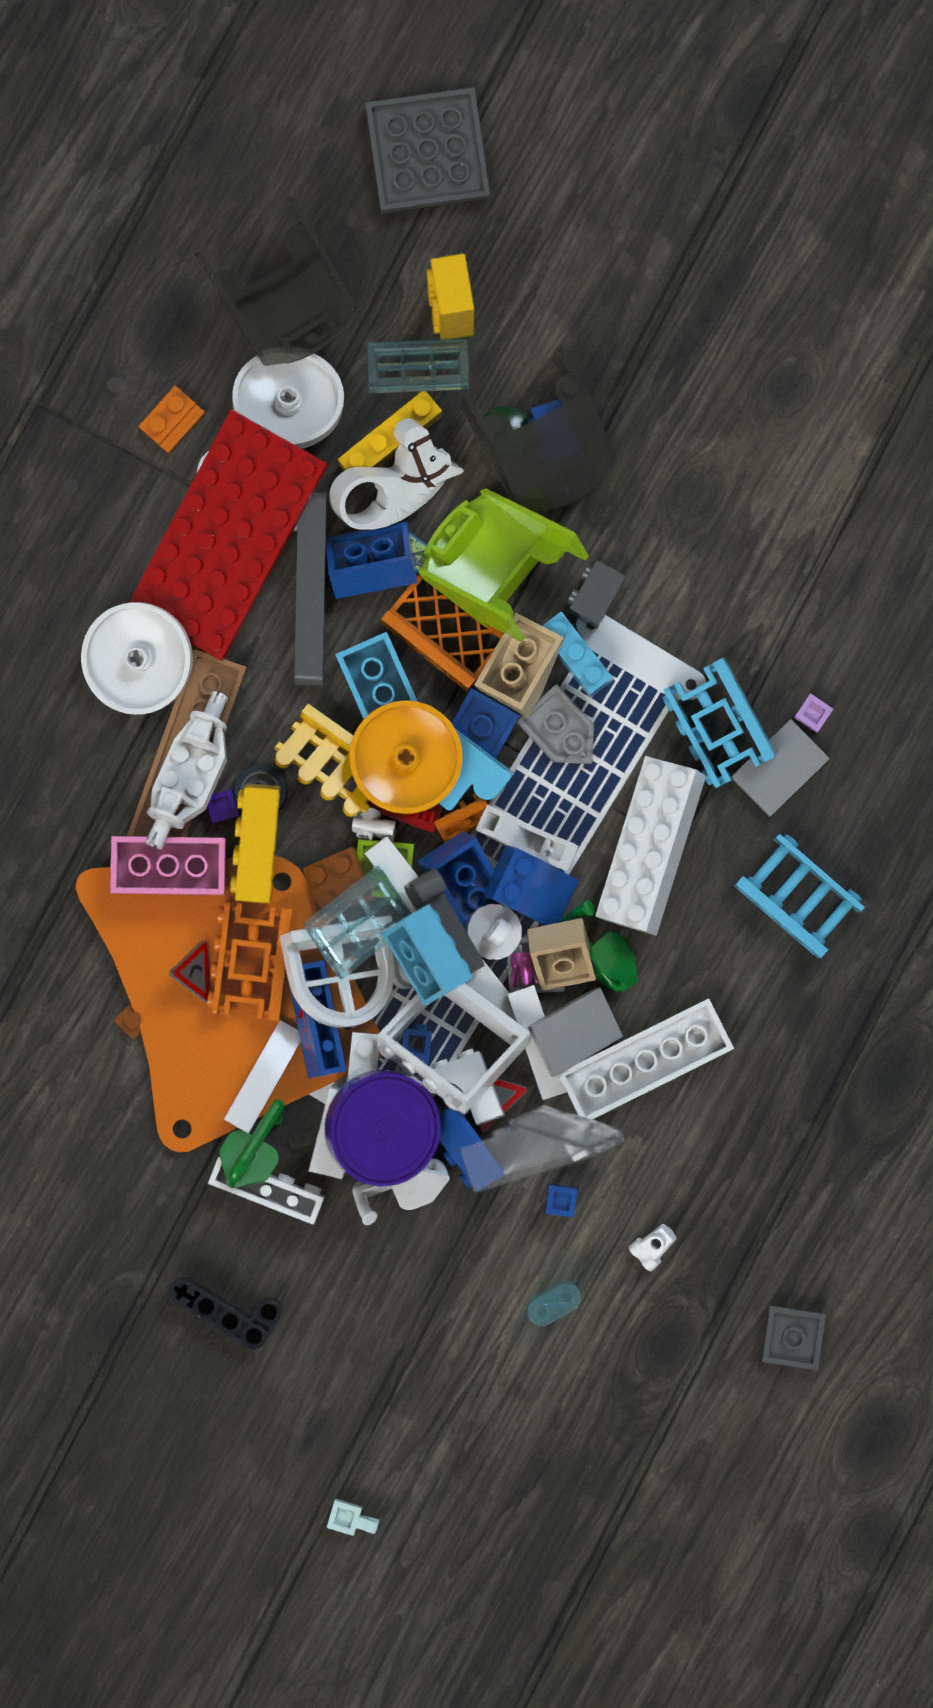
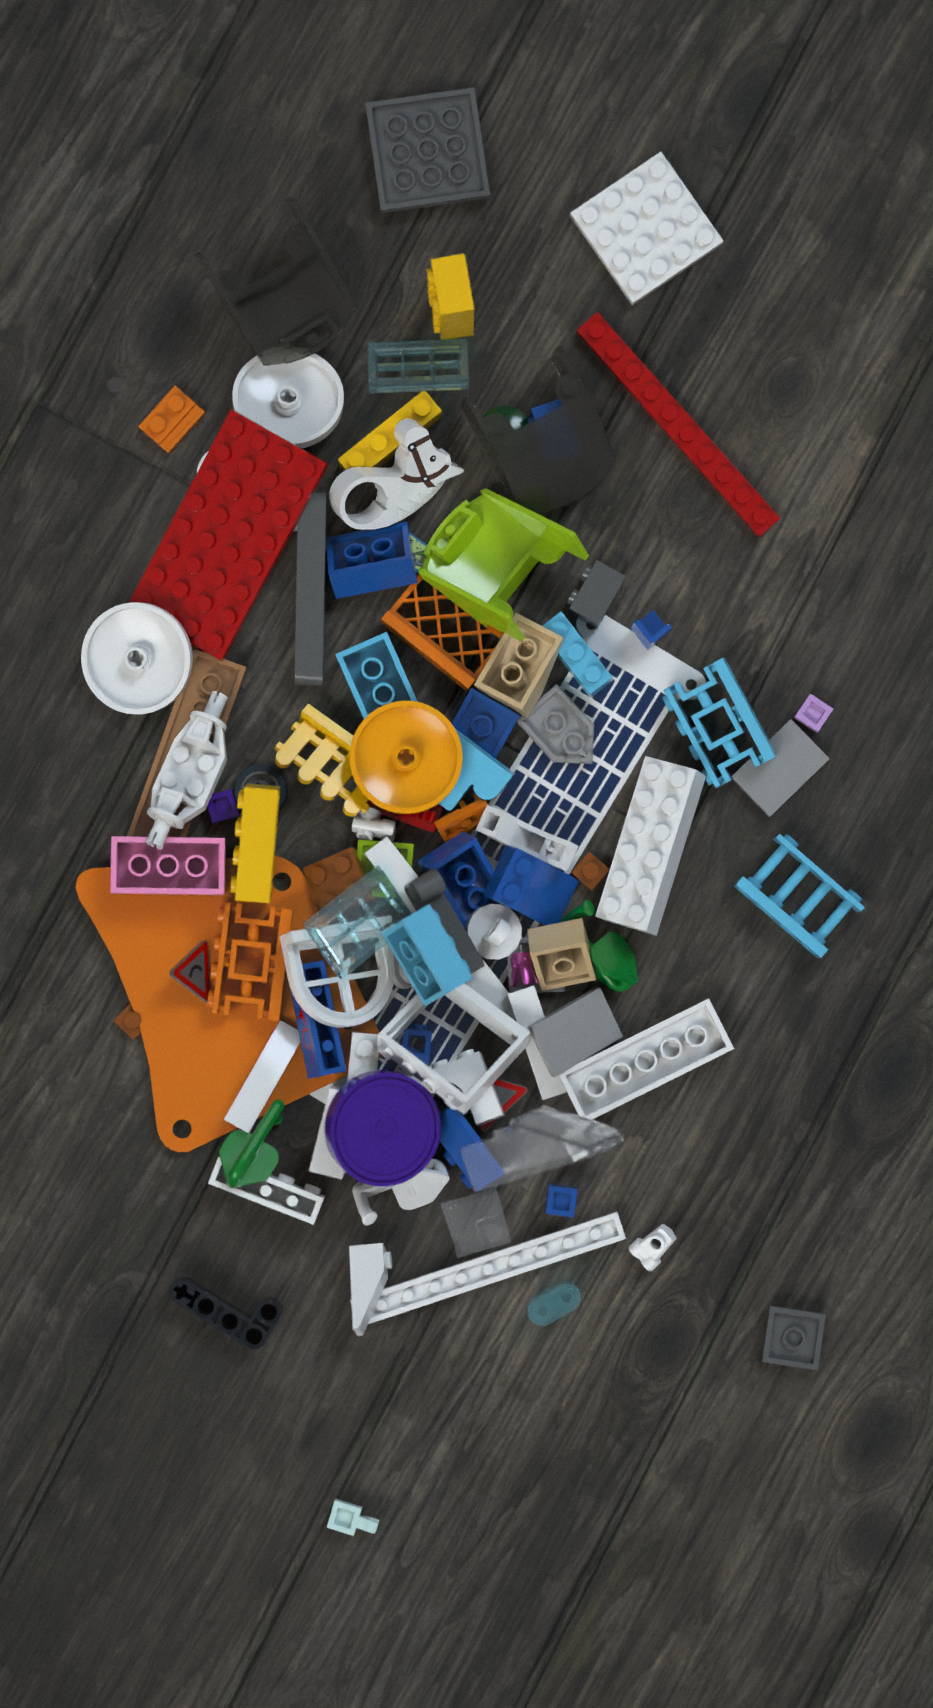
(368, 1277): none -> white slope
(476, 1222): none -> clear plate
(498, 1266): none -> white plate
(590, 871): none -> dark orange plate
(646, 228): none -> white plate
(650, 629): none -> blue panel
(678, 425): none -> red plate

